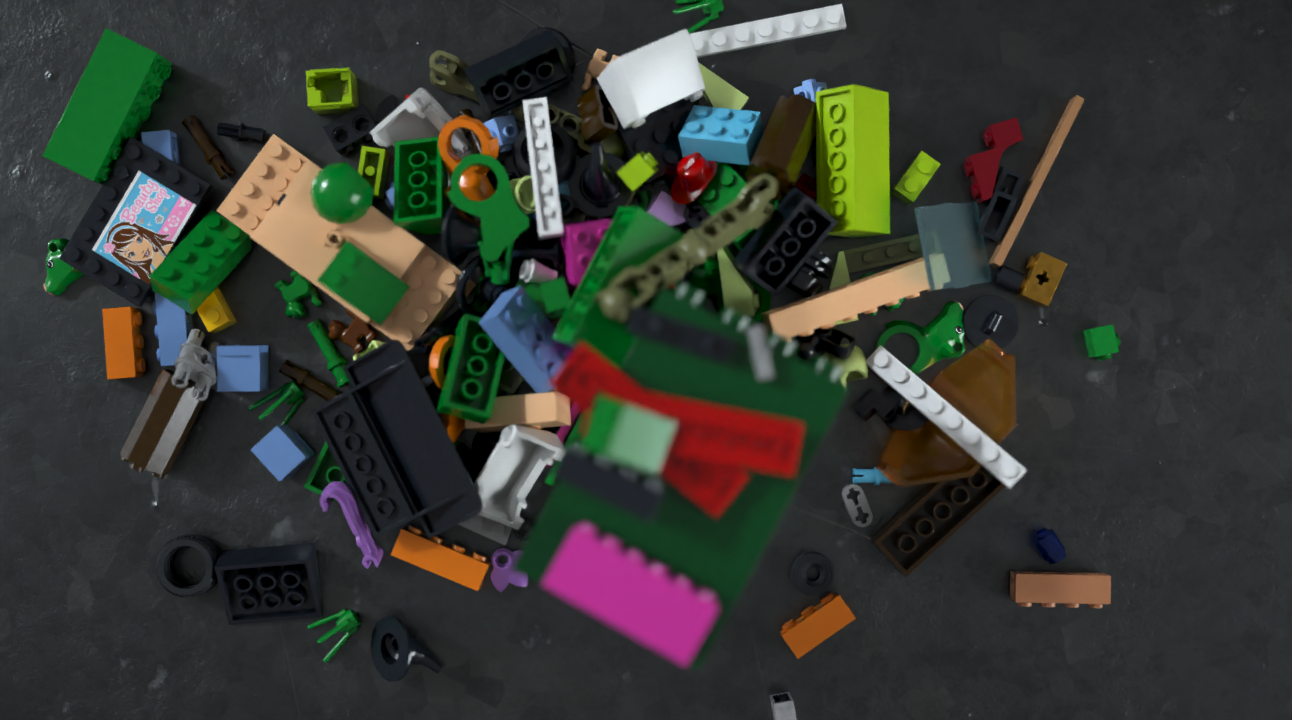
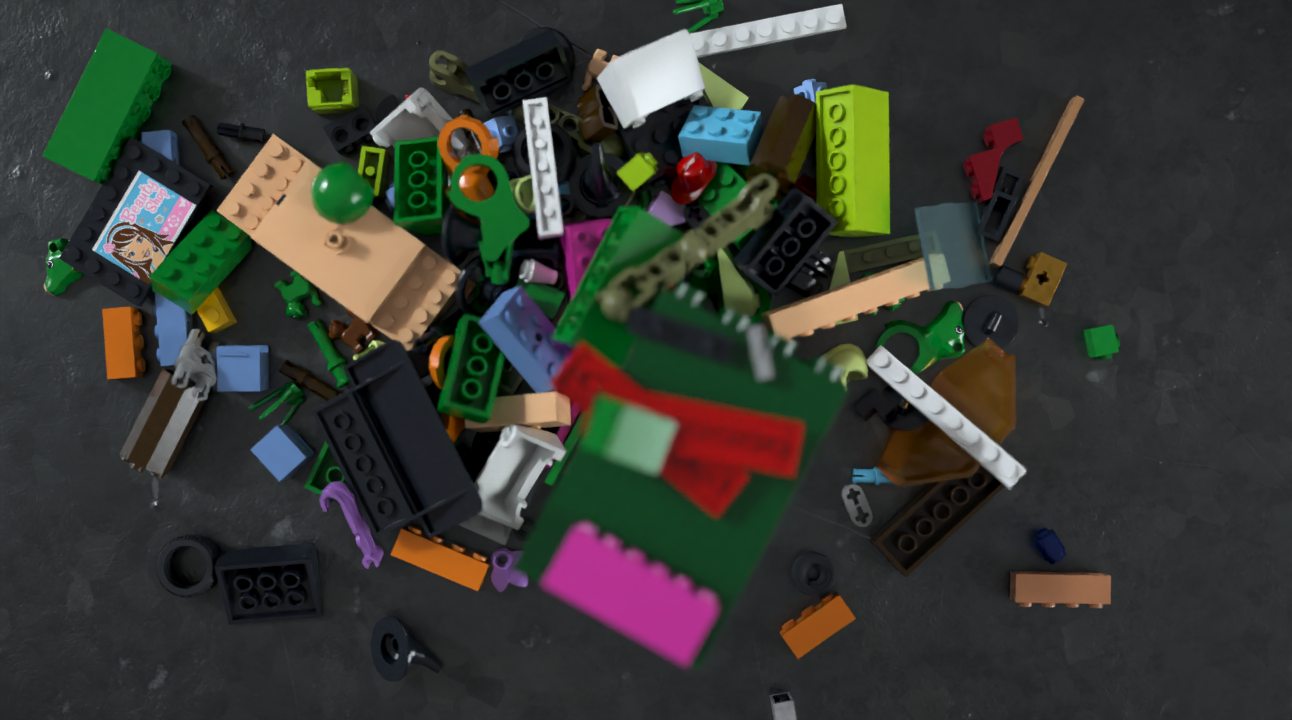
(347, 622): green plant -> none
(363, 283): green slope -> none
(555, 297): green brick -> none
(609, 483): black brick -> none
(825, 341): black piece -> none
(915, 178): lime brick -> none

